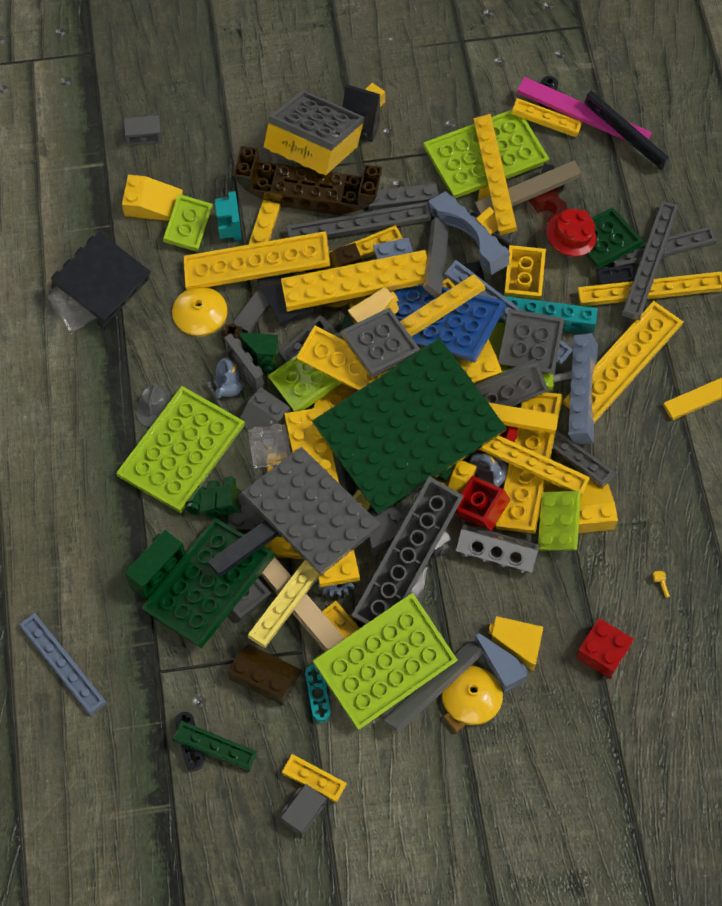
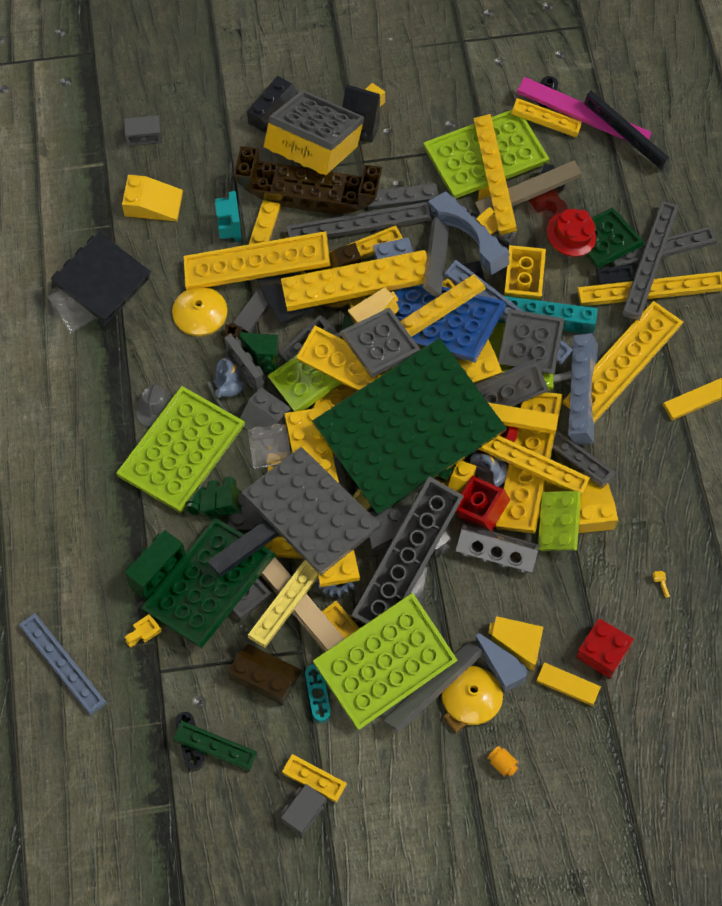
(145, 629): none -> yellow plate
(187, 223): lime plate -> none
(272, 99): none -> black slope
(503, 761): none -> light orange brick
(568, 684): none -> yellow tile

